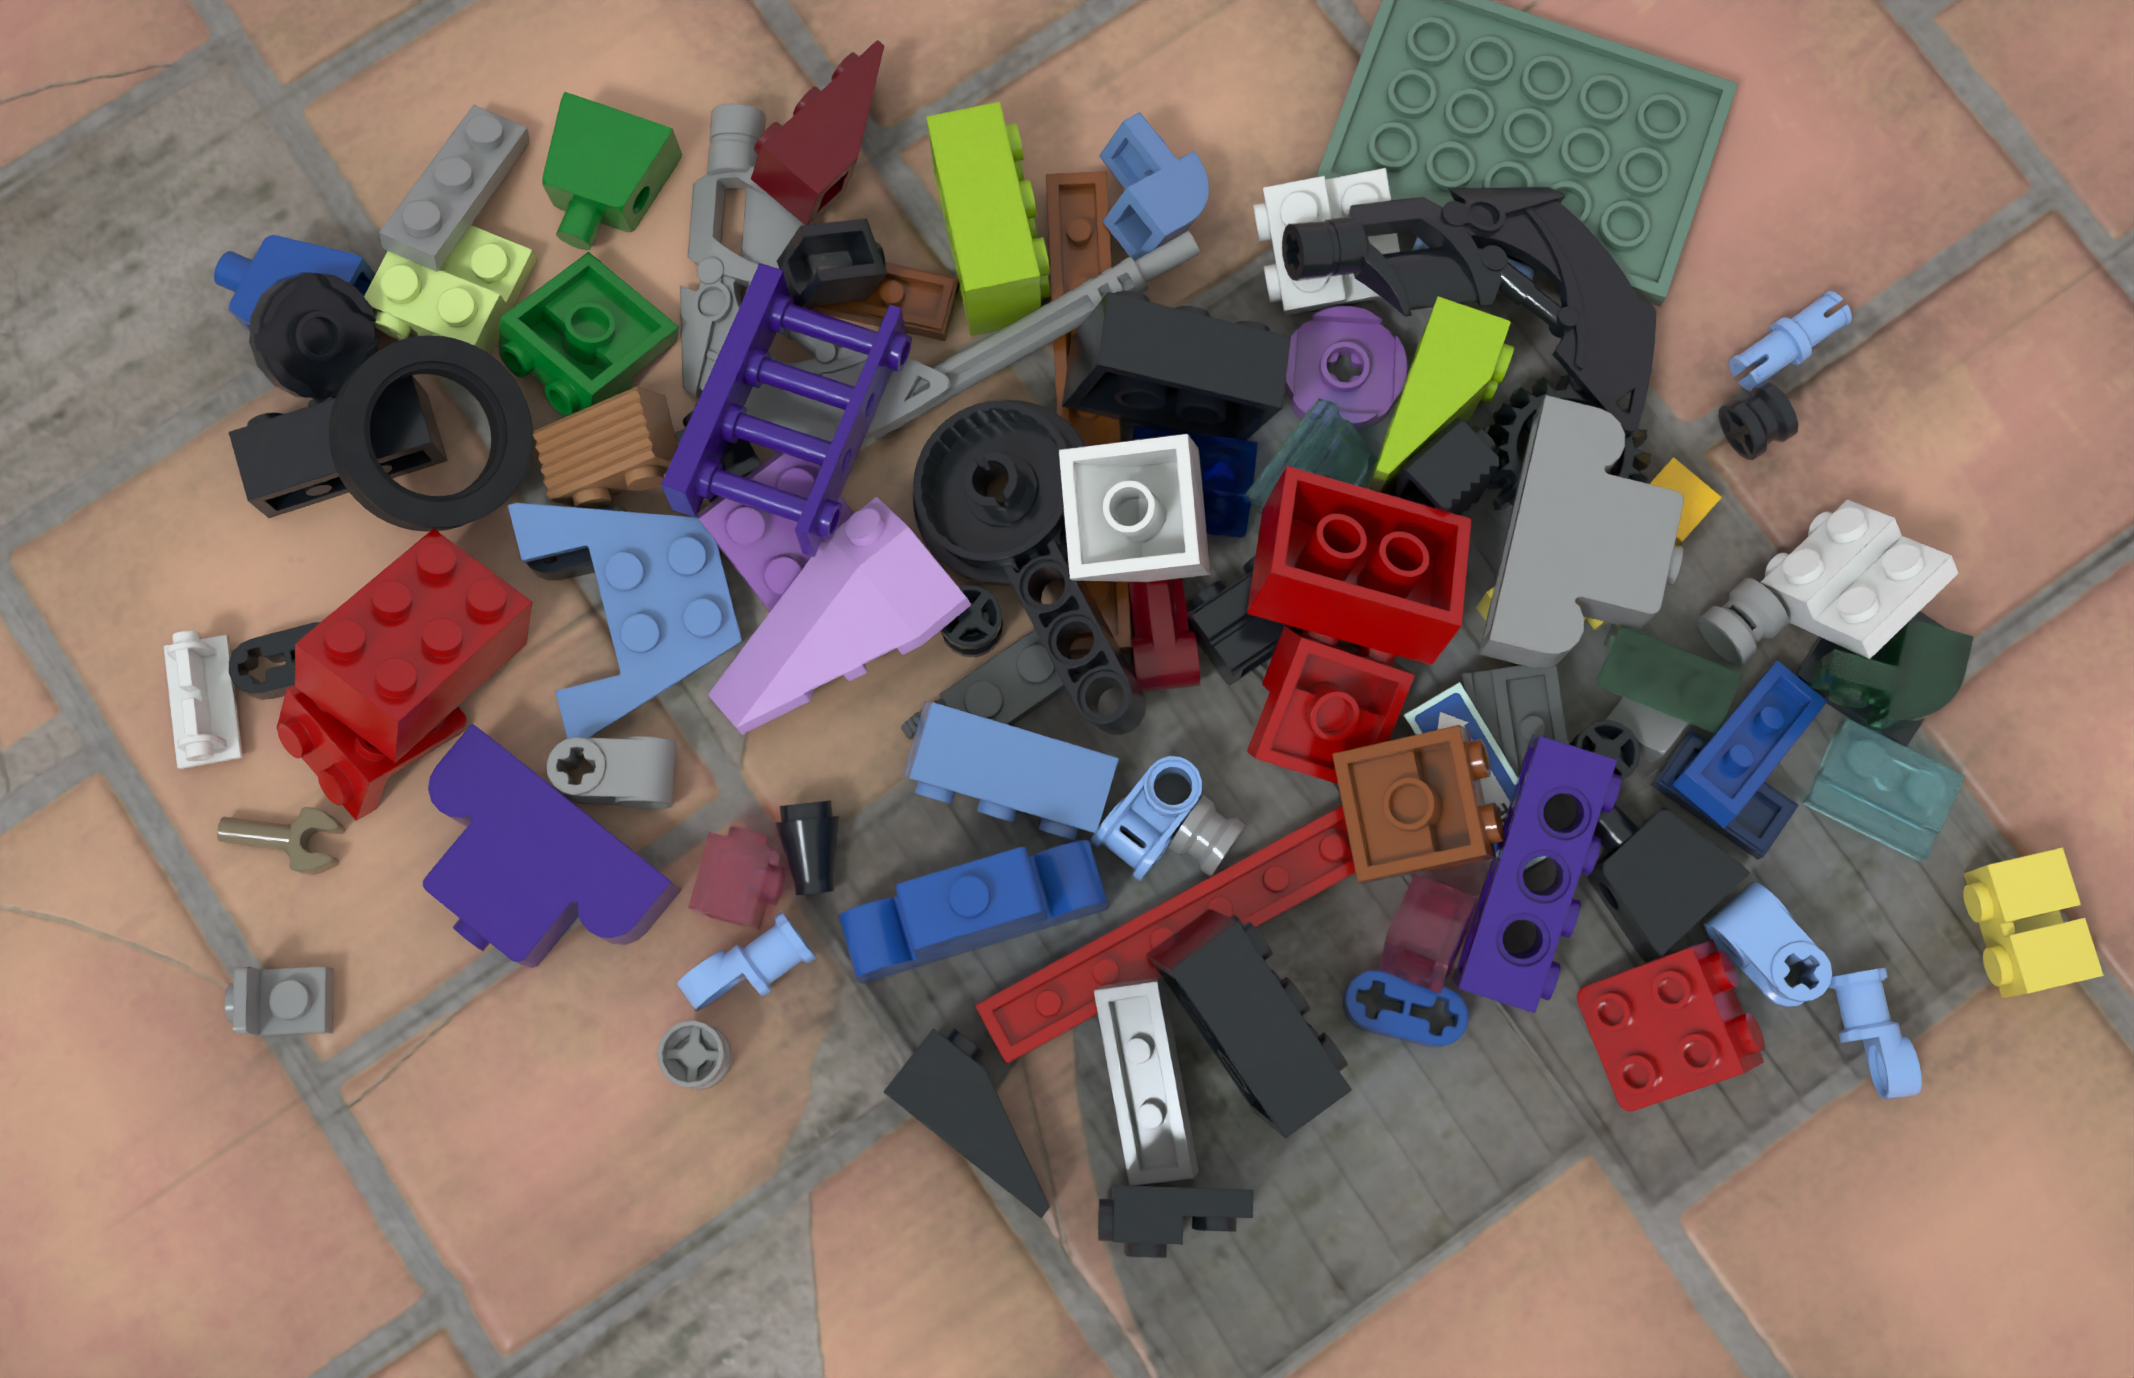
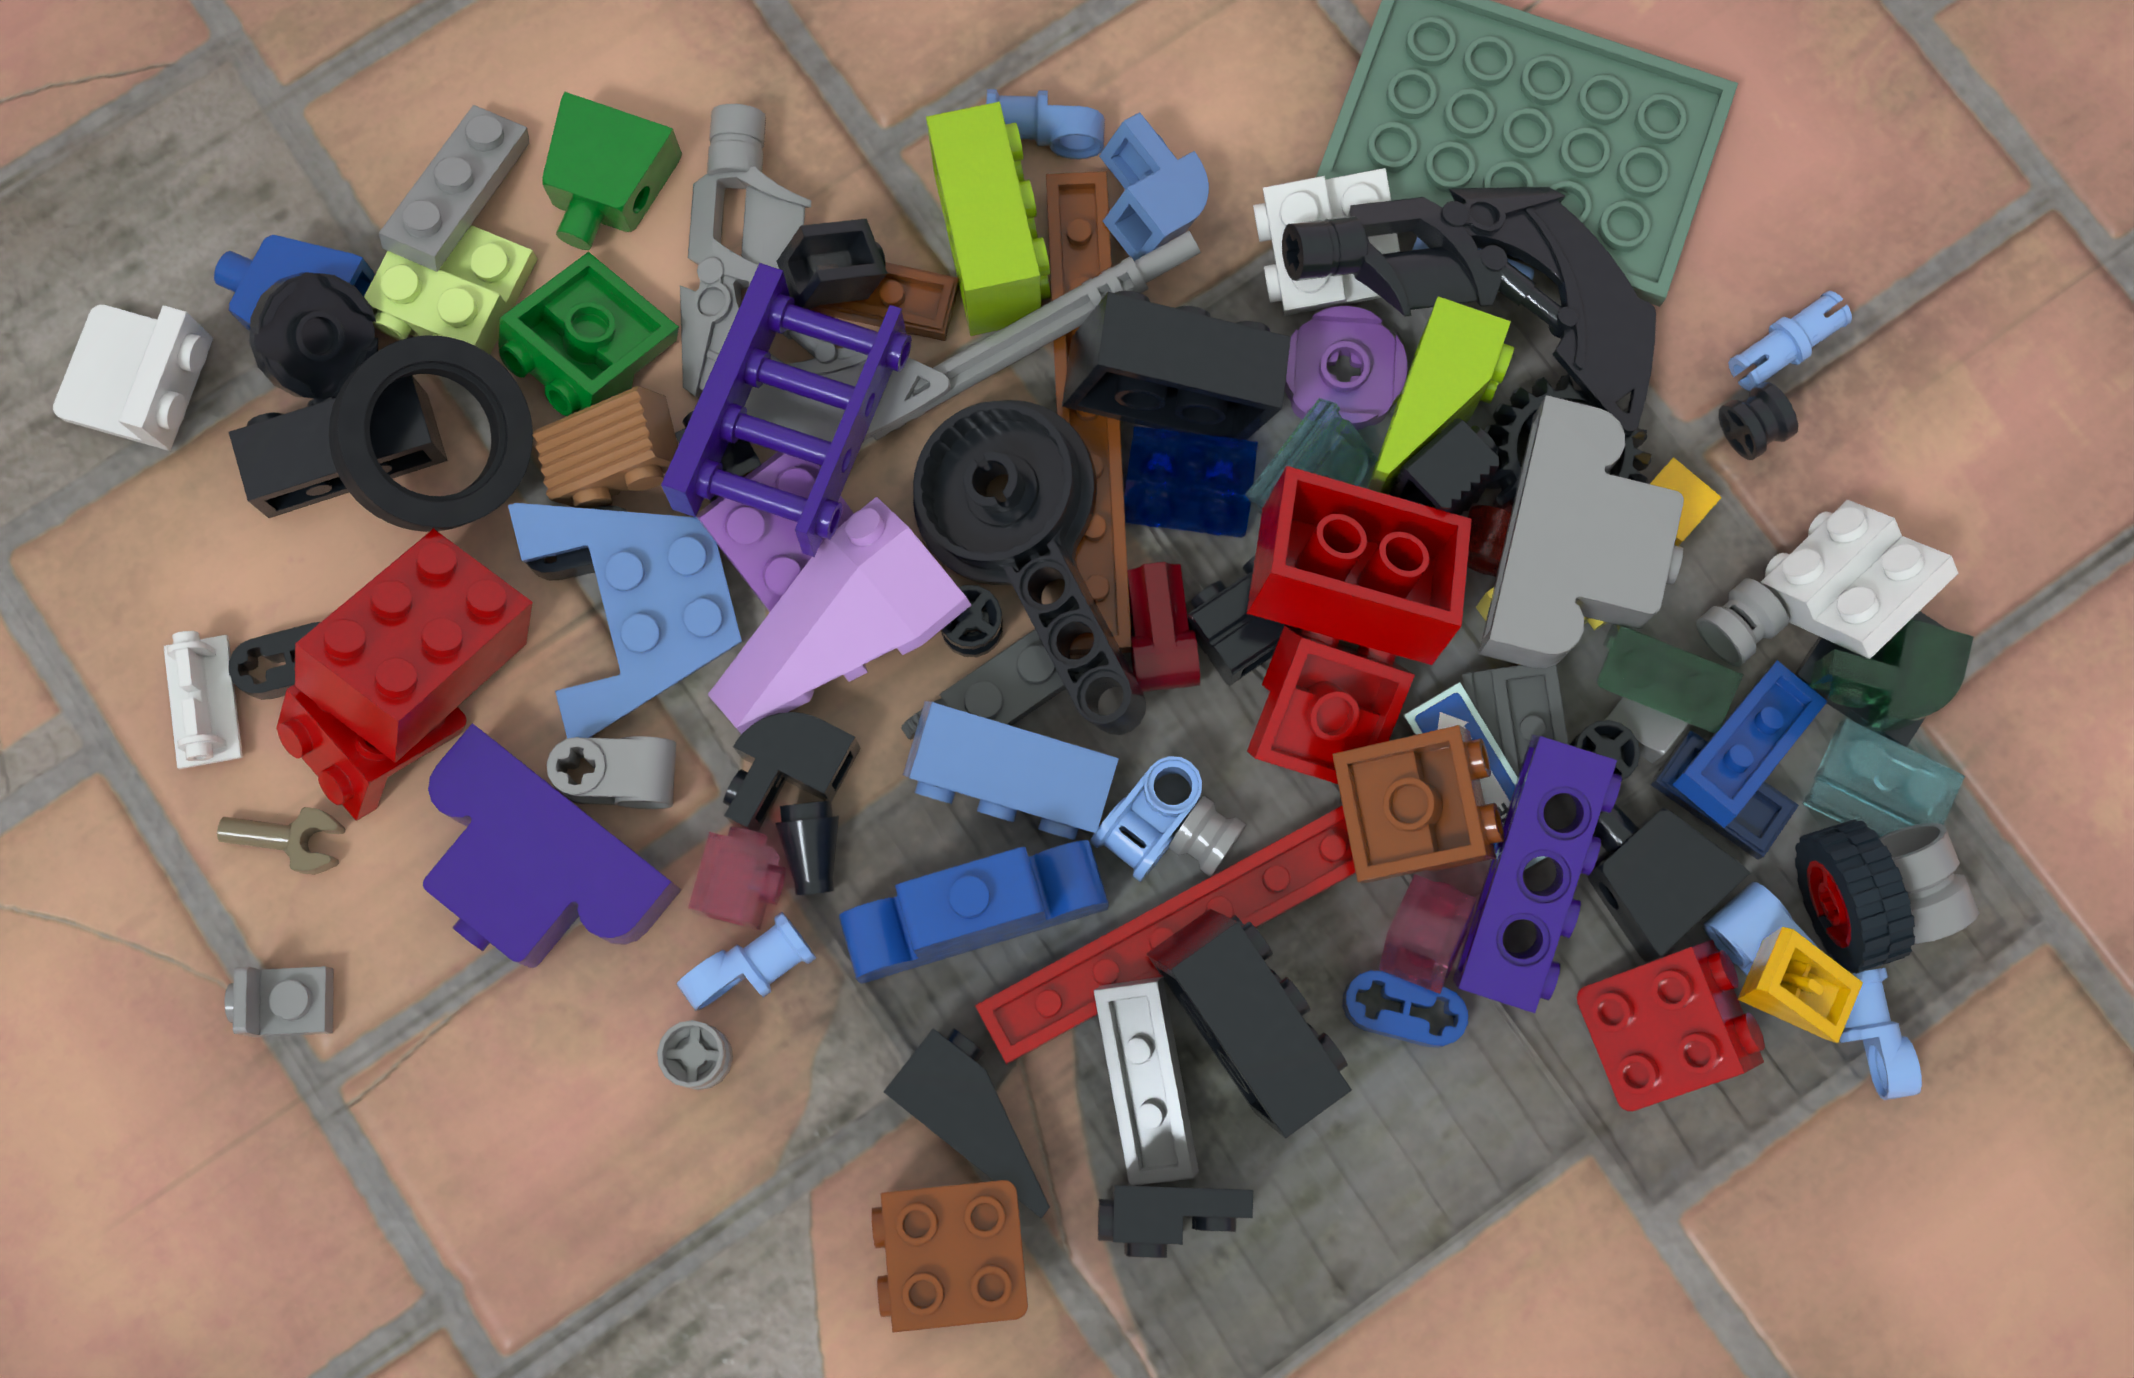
(133, 374): none -> white bracket
(792, 750): none -> black brick
(815, 152): dark red slope -> none
(950, 1256): none -> dark orange bracket
(1068, 130): none -> medium blue connector
(1134, 510): white slope -> none
(1487, 538): none -> clear red wheel
(1800, 985): none -> yellow slope
(1854, 896): none -> black wheel
(1938, 898): none -> light grey wheel
(2023, 925): light yellow piece -> none

